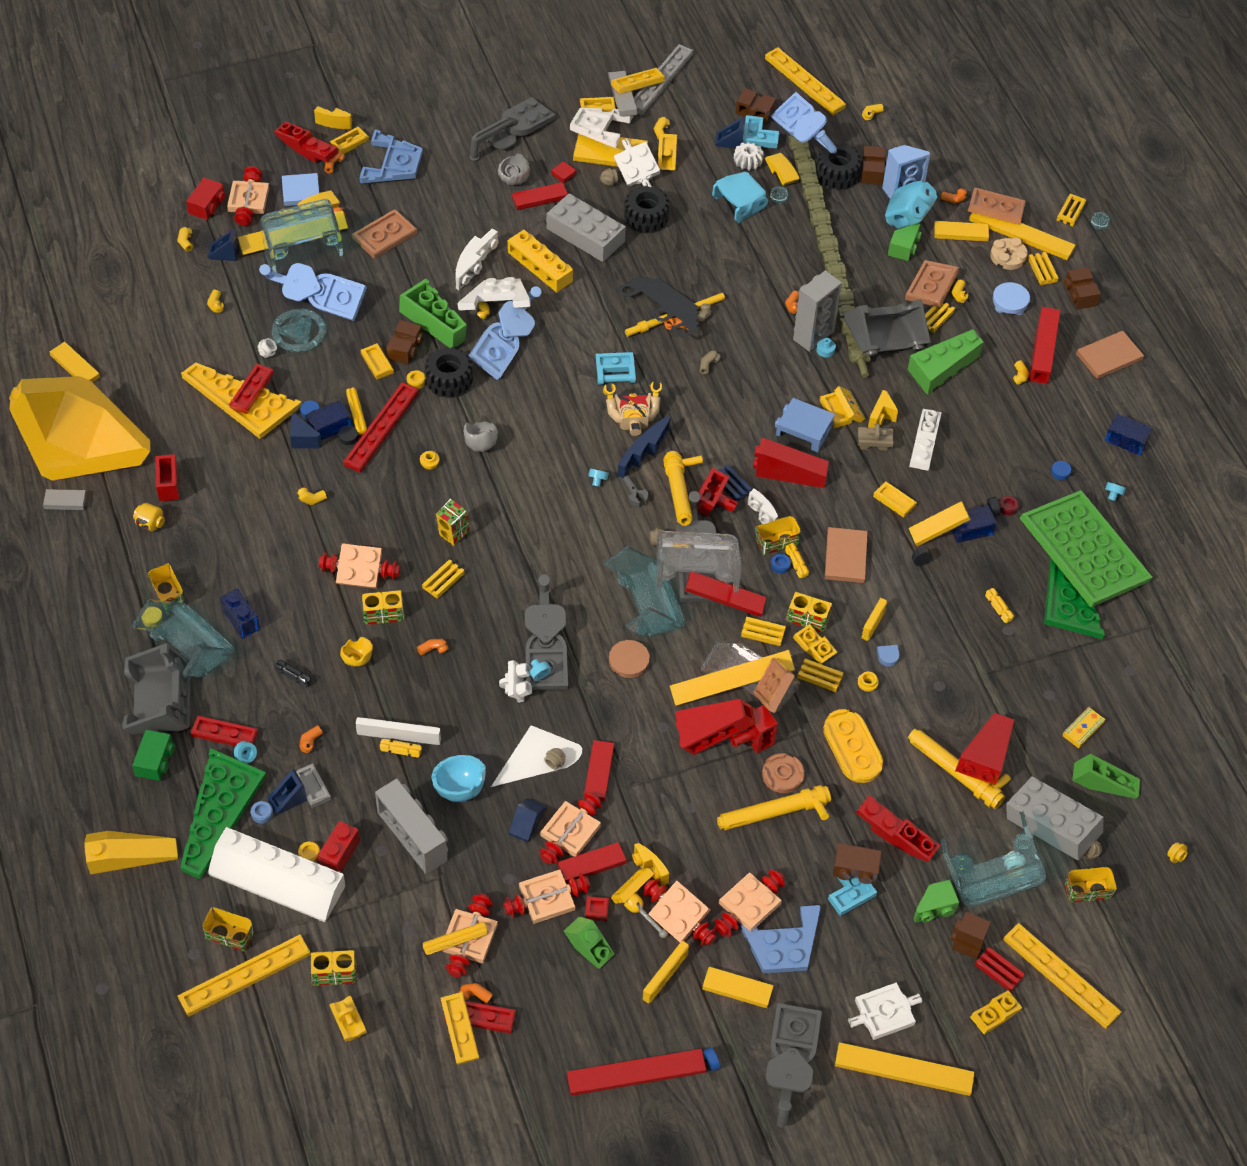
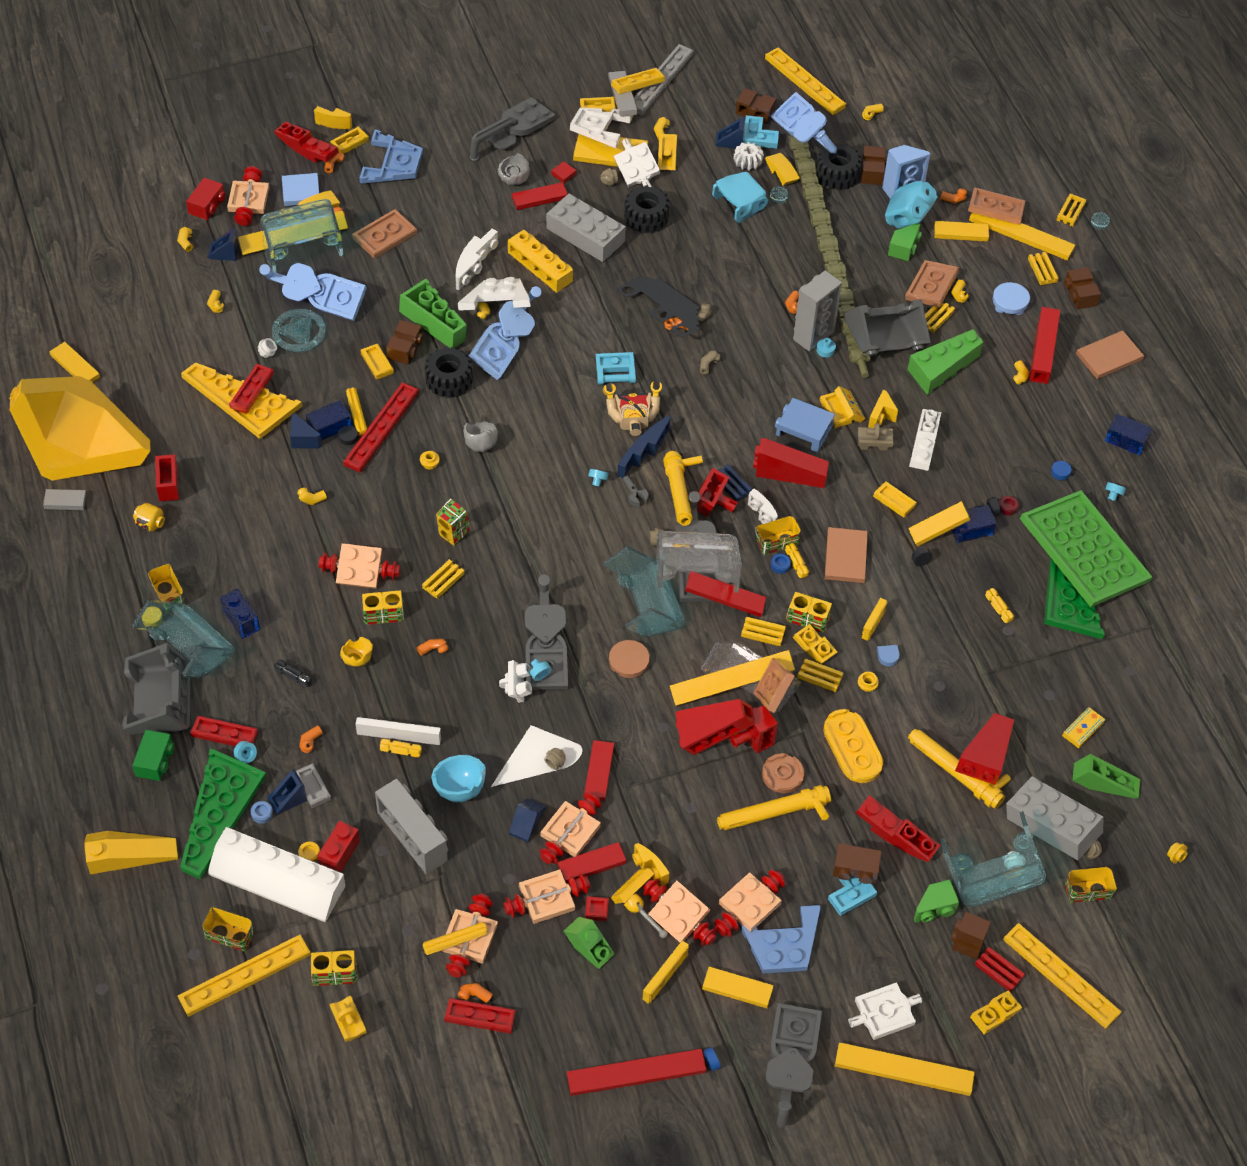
(307, 407): blue tile -> none
(416, 379): yellow tile -> none
(460, 1028): yellow tile -> none
(644, 326): yellow bar -> none
(1015, 247): tan plate -> none

